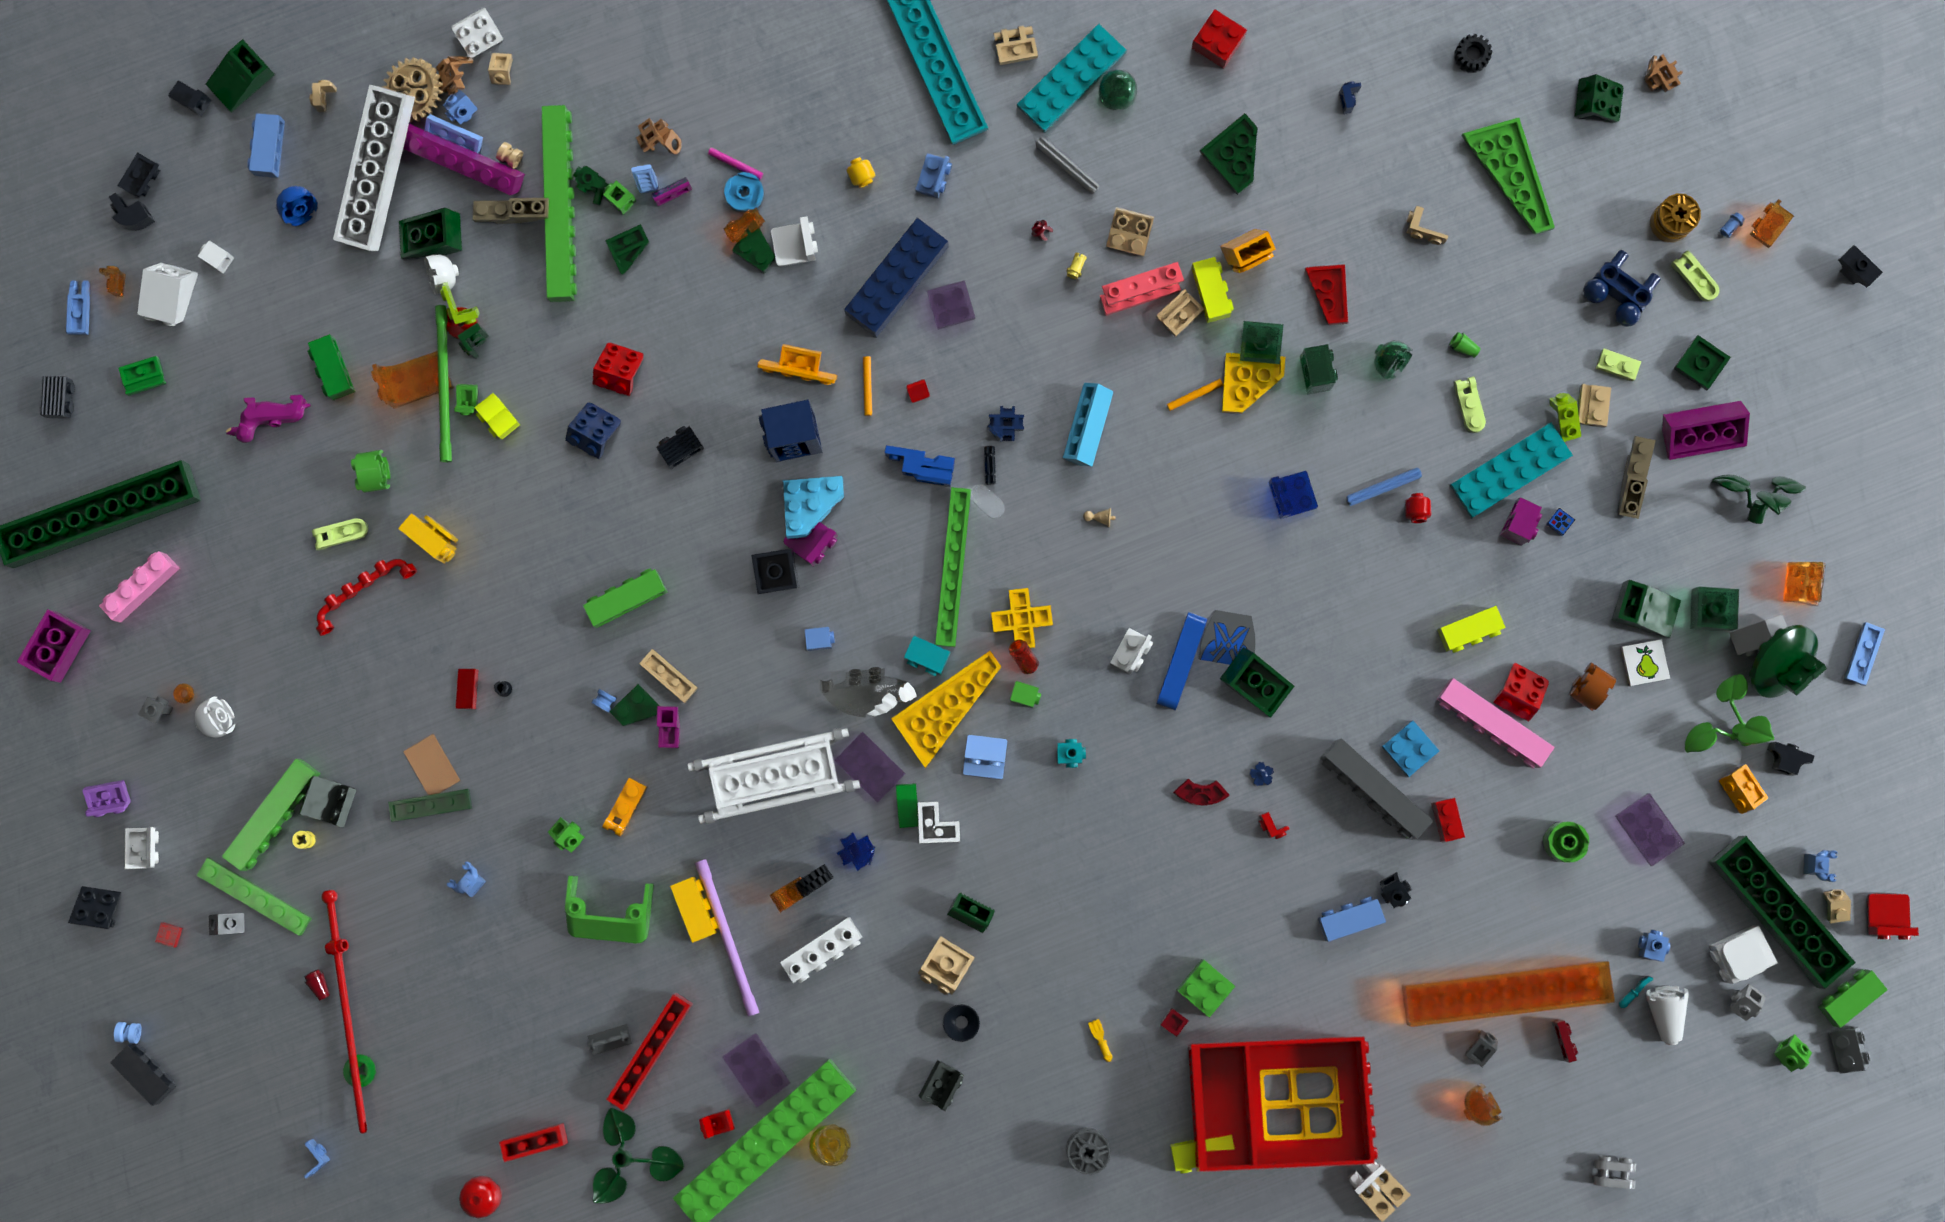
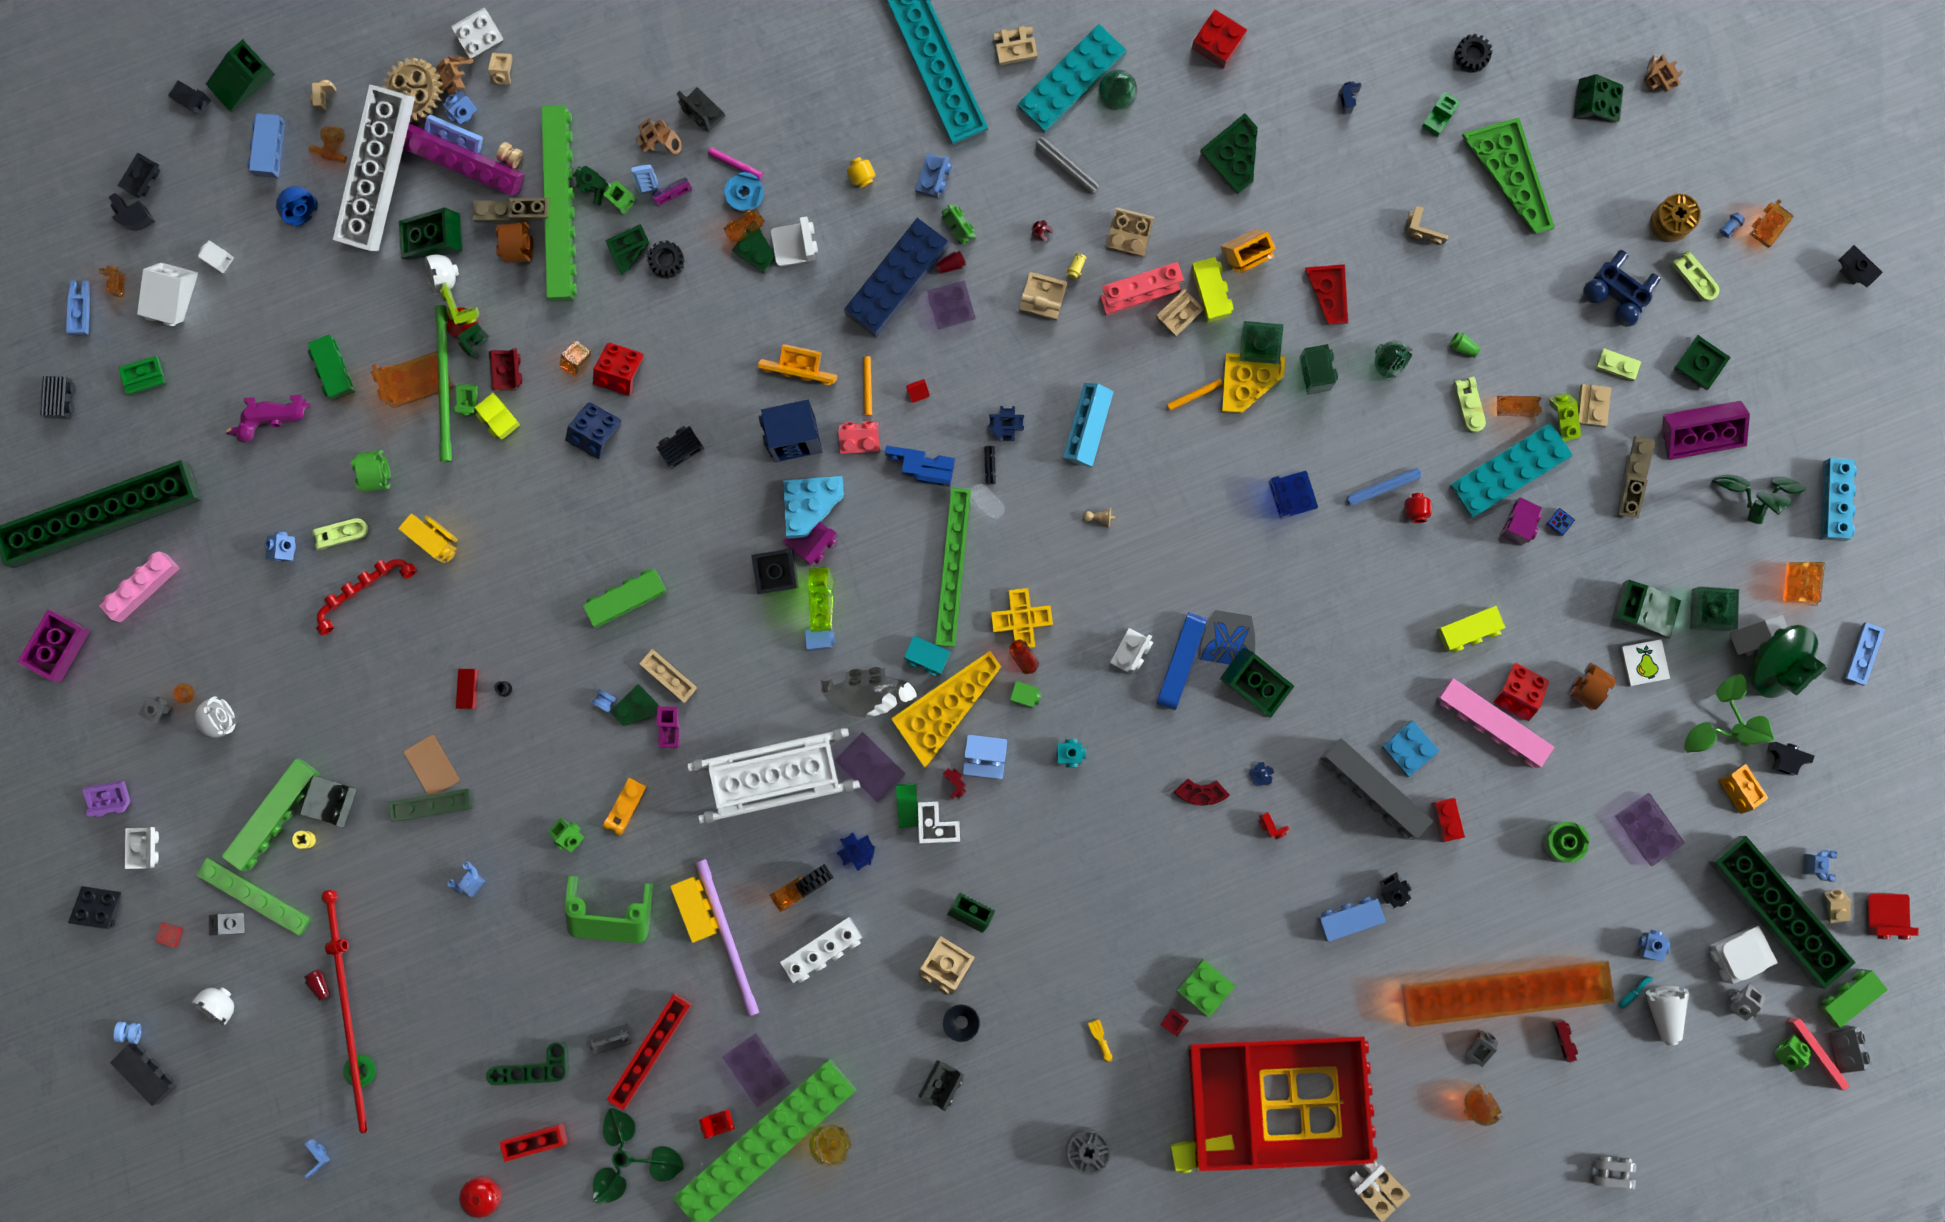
(215, 1004): none -> white cylinder
(280, 547): none -> medium blue brick
(328, 150): none -> clear orange piece
(505, 370): none -> dark red bracket
(514, 242): none -> dark orange brick
(528, 1068): none -> dark green beam
(574, 357): none -> clear orange bracket
(665, 271): none -> black tyre
(703, 110): none -> pearl dark grey bracket
(820, 598): none -> clear neon green slope
(858, 437): none -> coral bracket
(952, 262): none -> dark red cone
(955, 217): none -> bright green hinge
(955, 778): none -> dark red bracket
(1043, 296): none -> tan plate
(1441, 114): none -> green slope
(1518, 405): none -> clear orange hinge
(1818, 1053): none -> coral tile
(1838, 499): none -> medium azure brick

